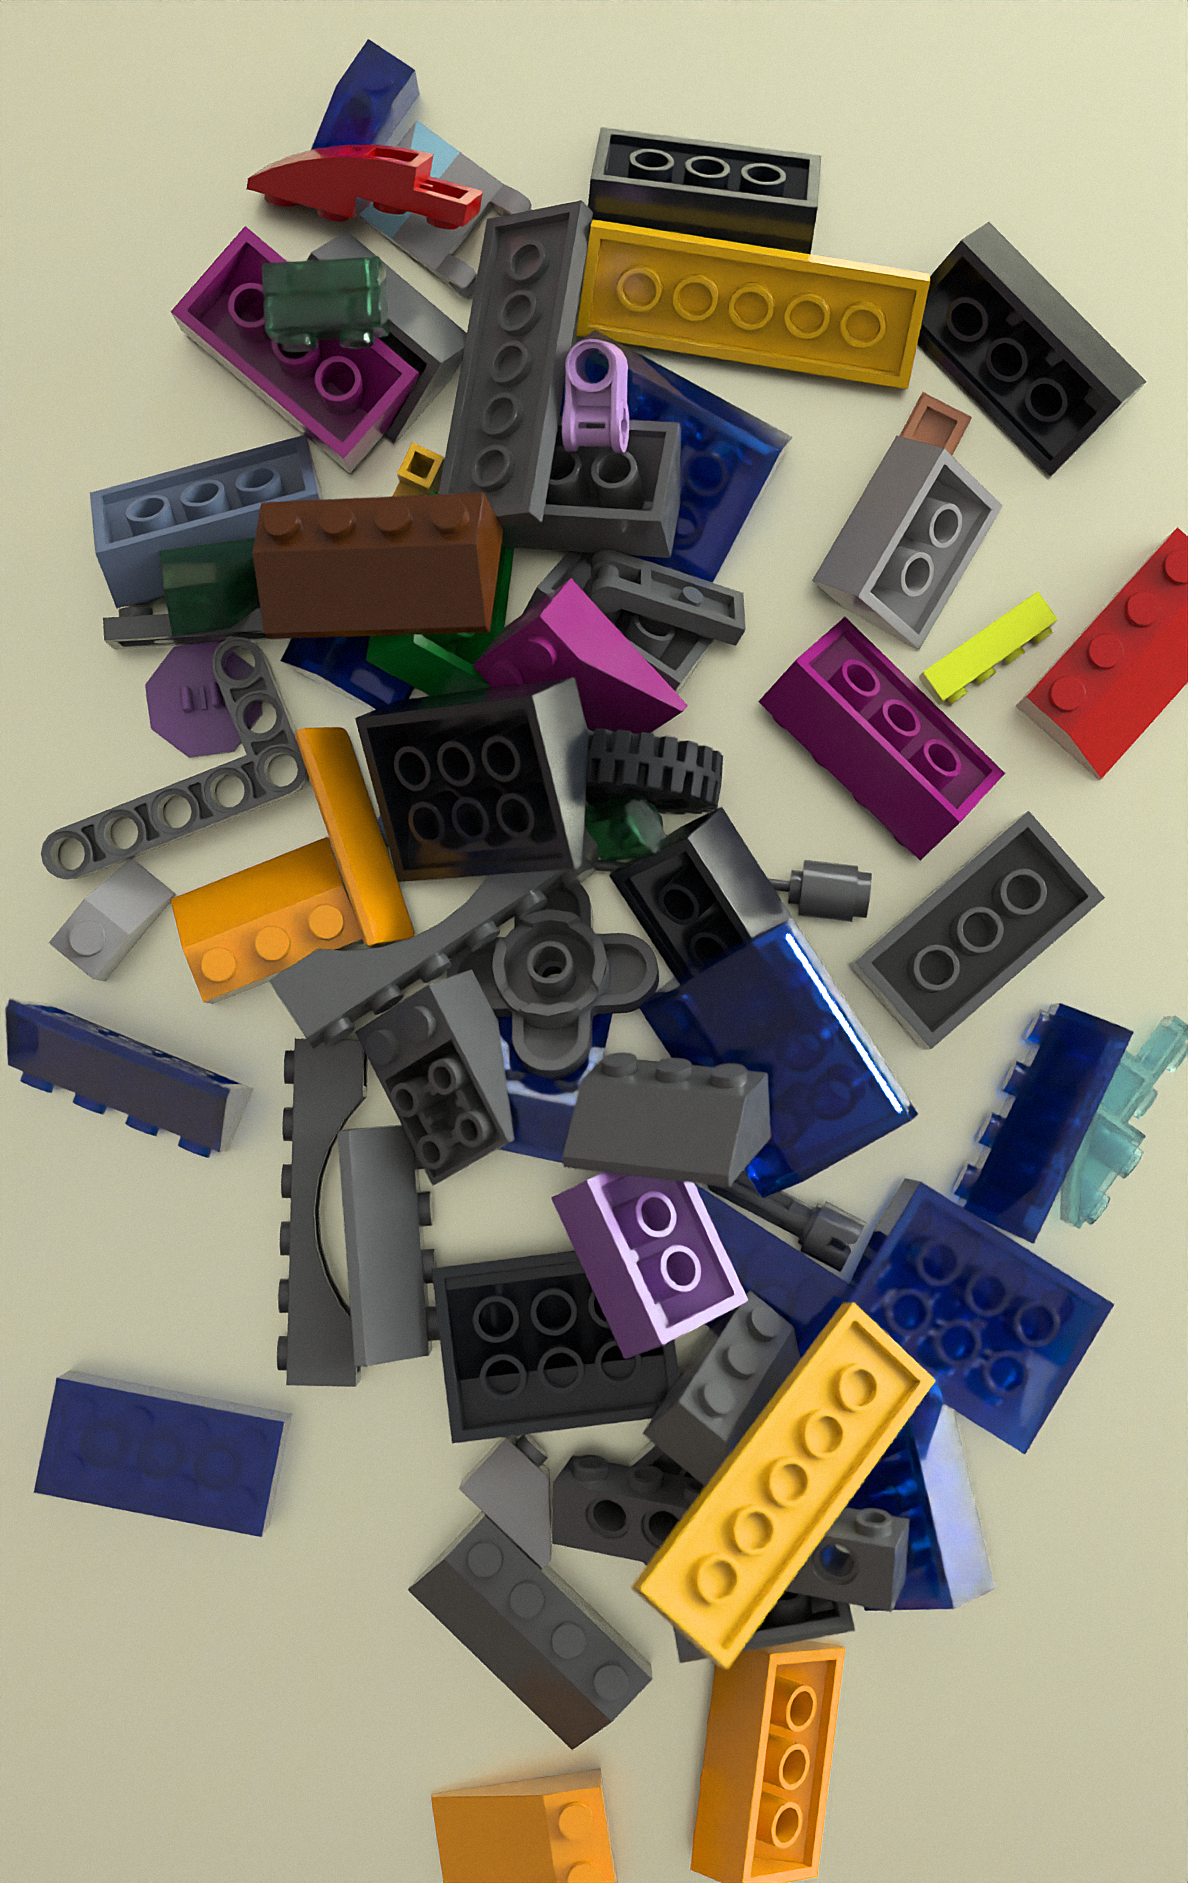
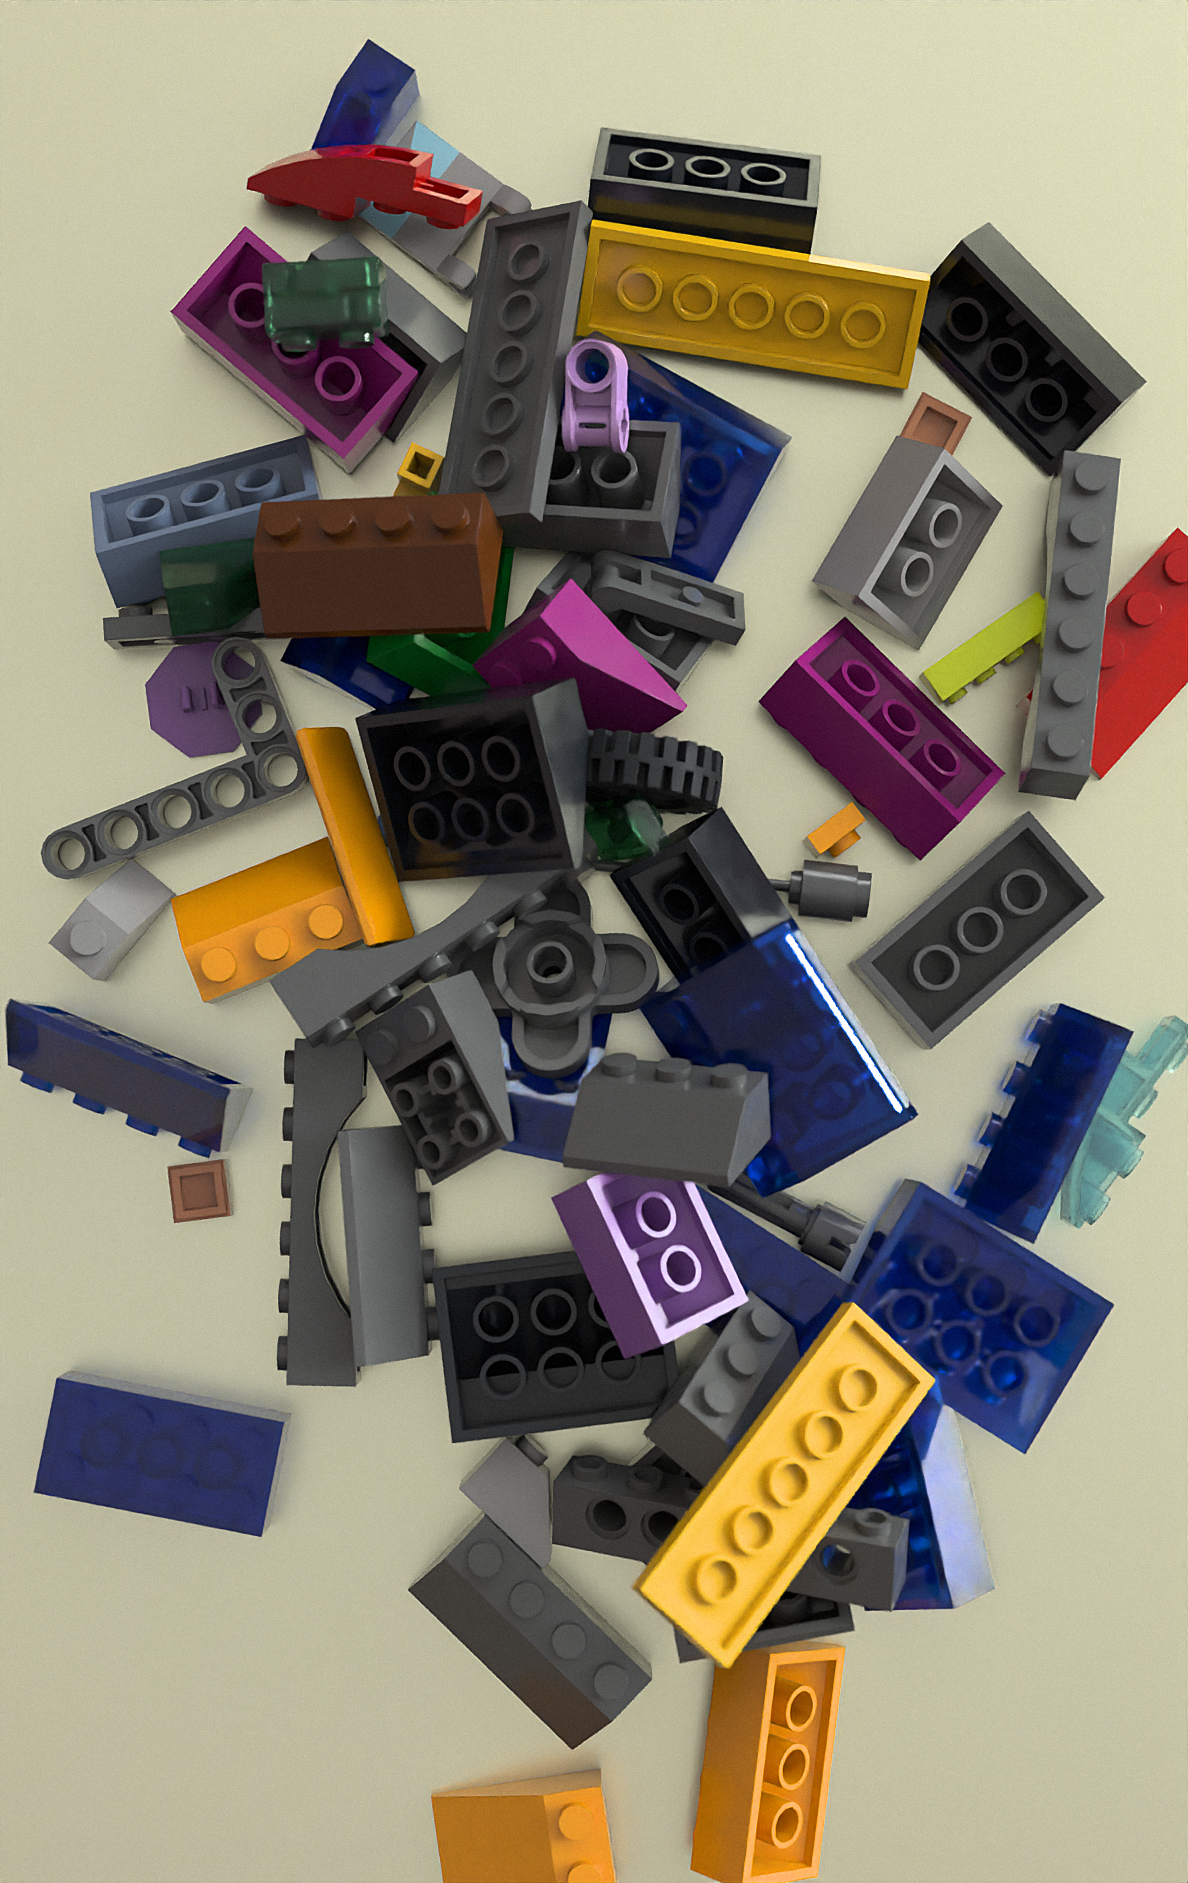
(200, 1191): none -> nougat tile
(836, 833): none -> light orange plate
(1071, 643): none -> dark grey arch

